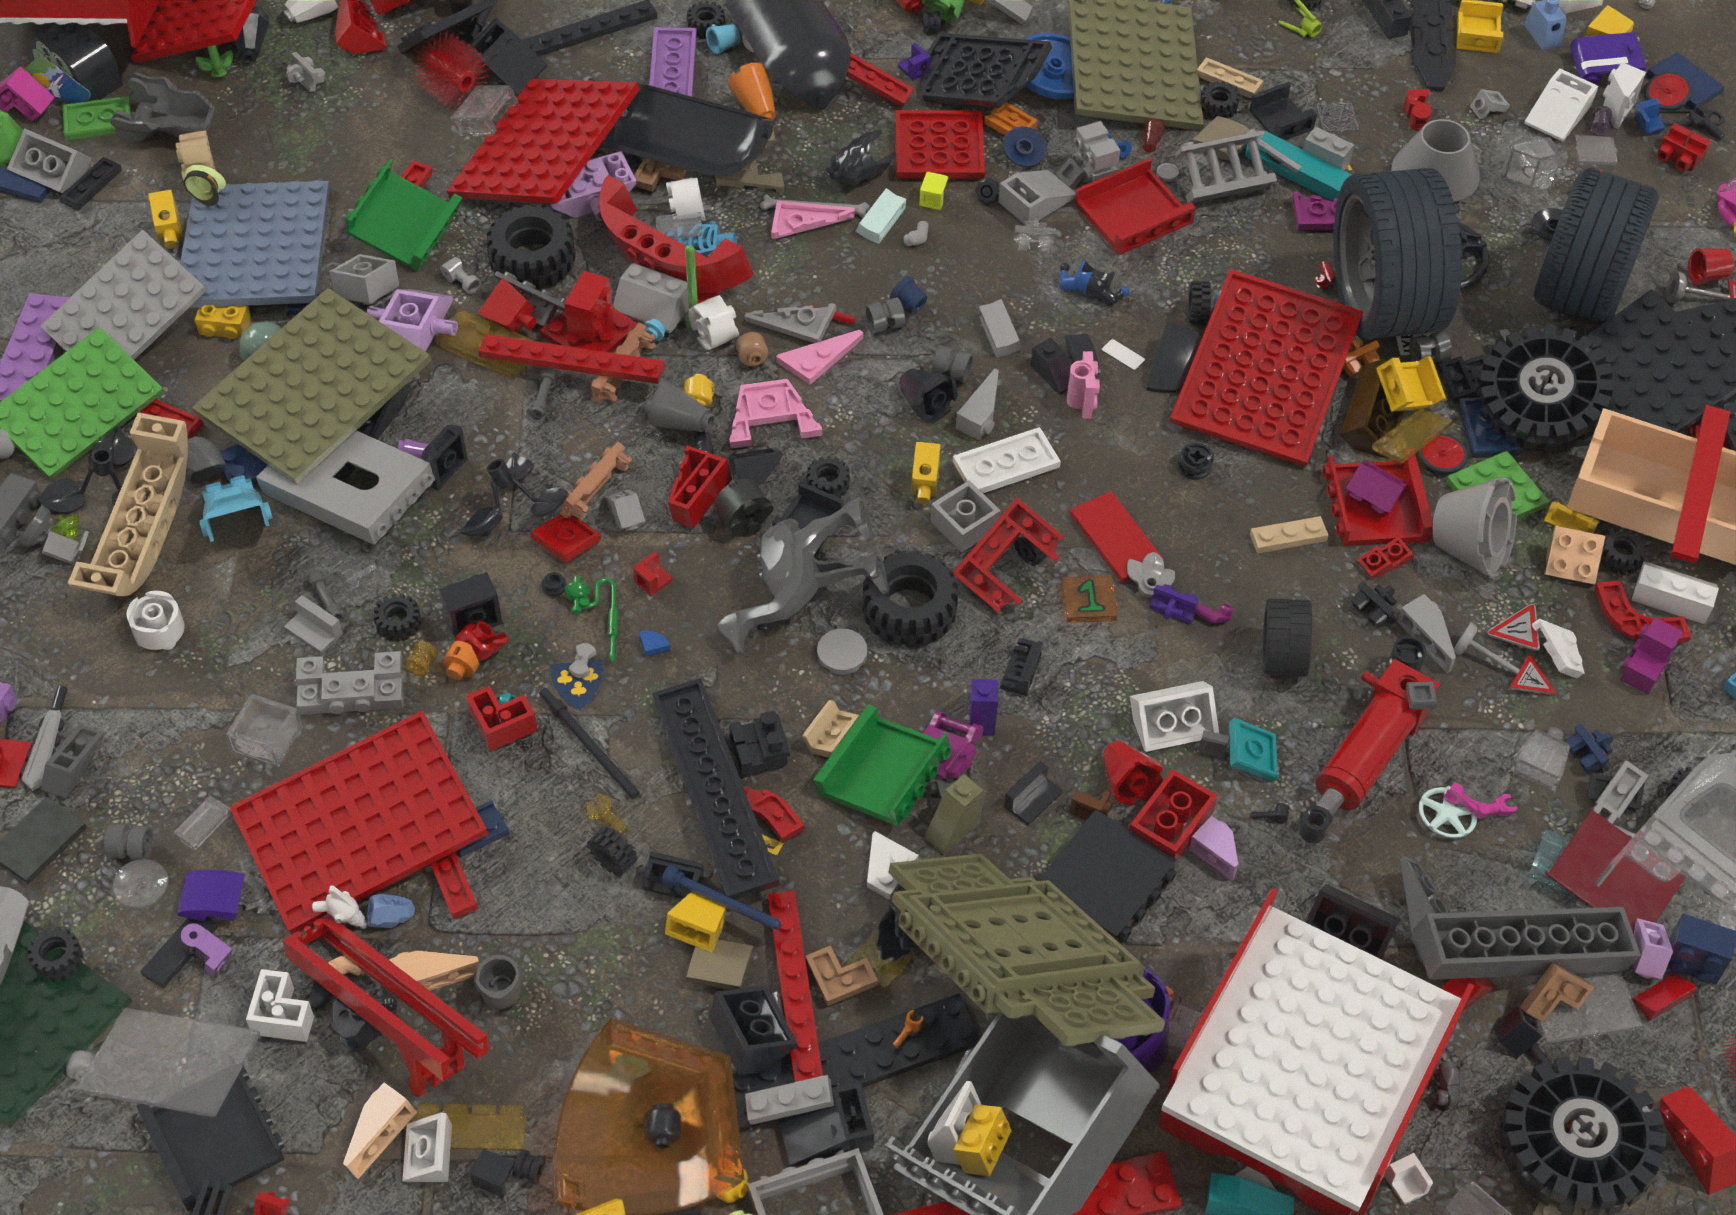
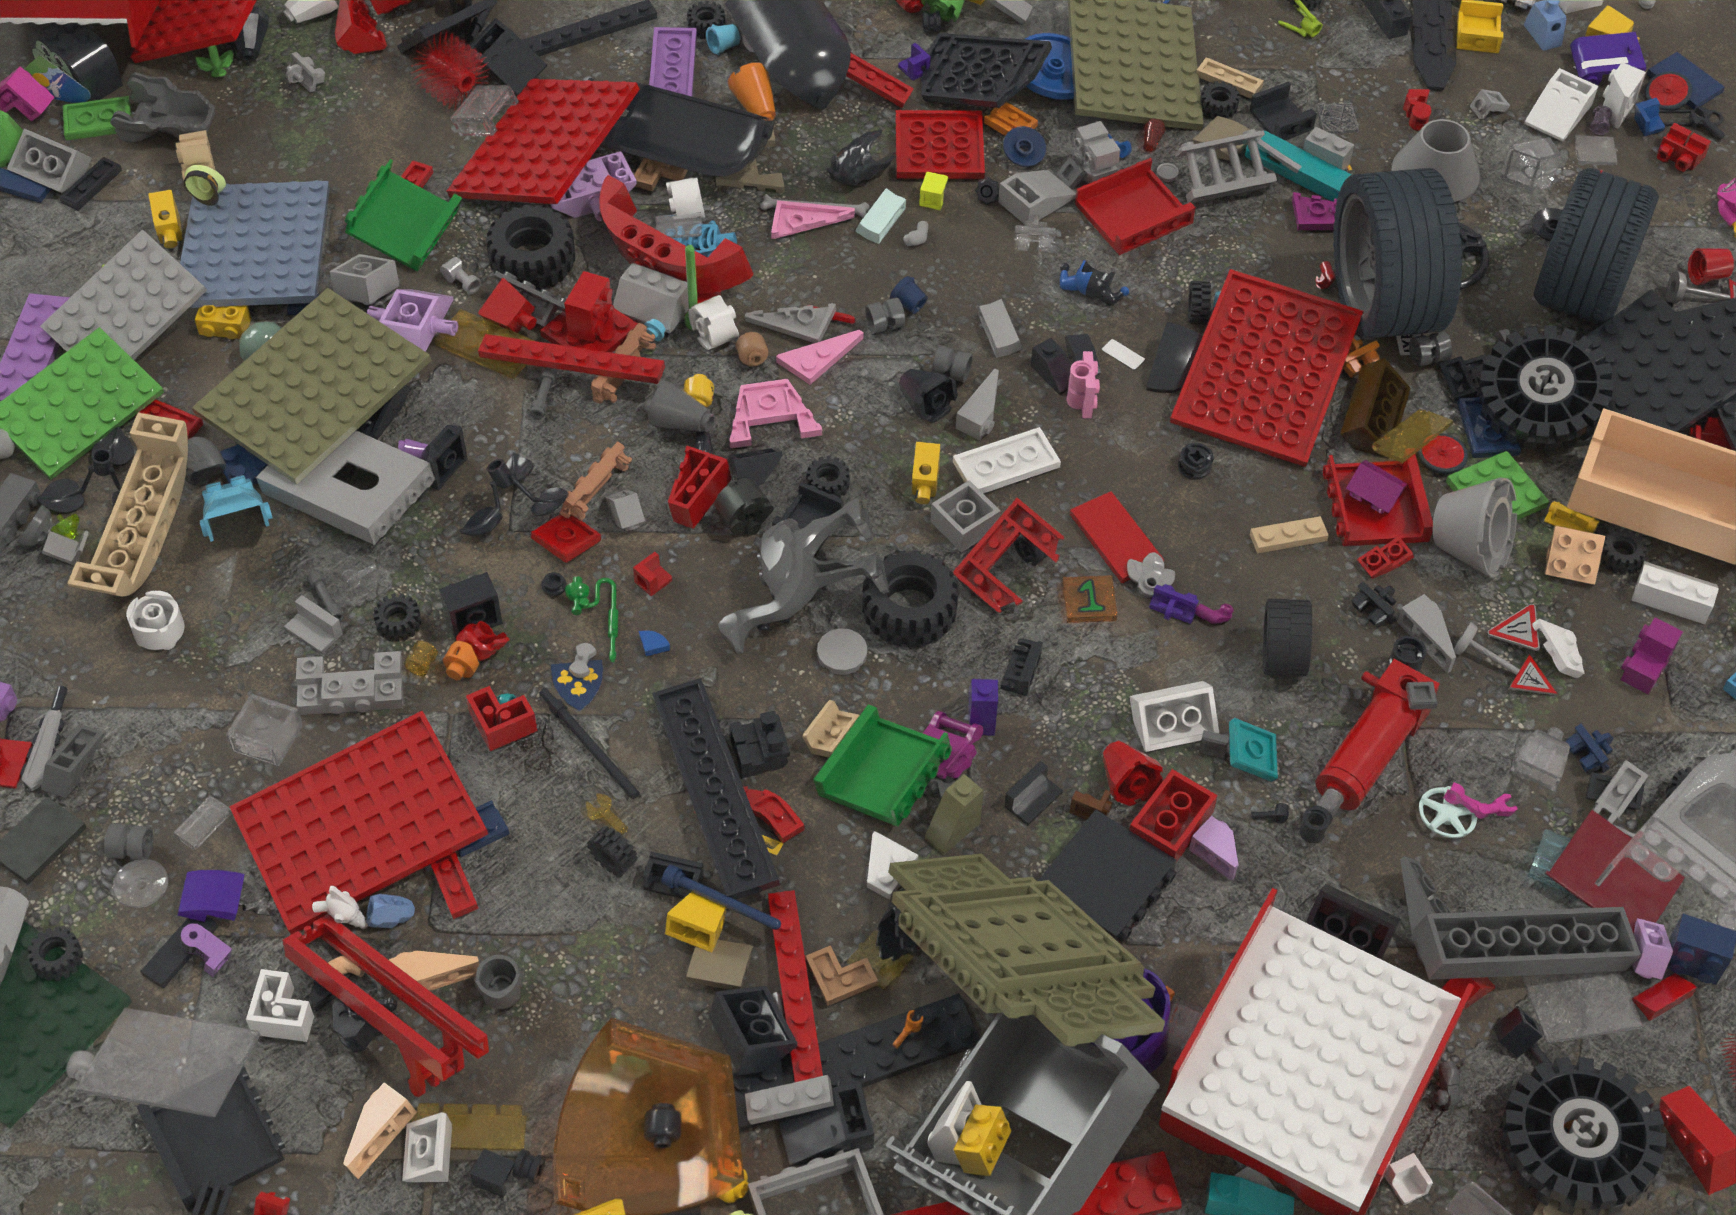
(1411, 384): yellow panel -> none
(1555, 986): medium nougat plate -> none
(1625, 618): red plate -> none
(1700, 484): red tile -> none

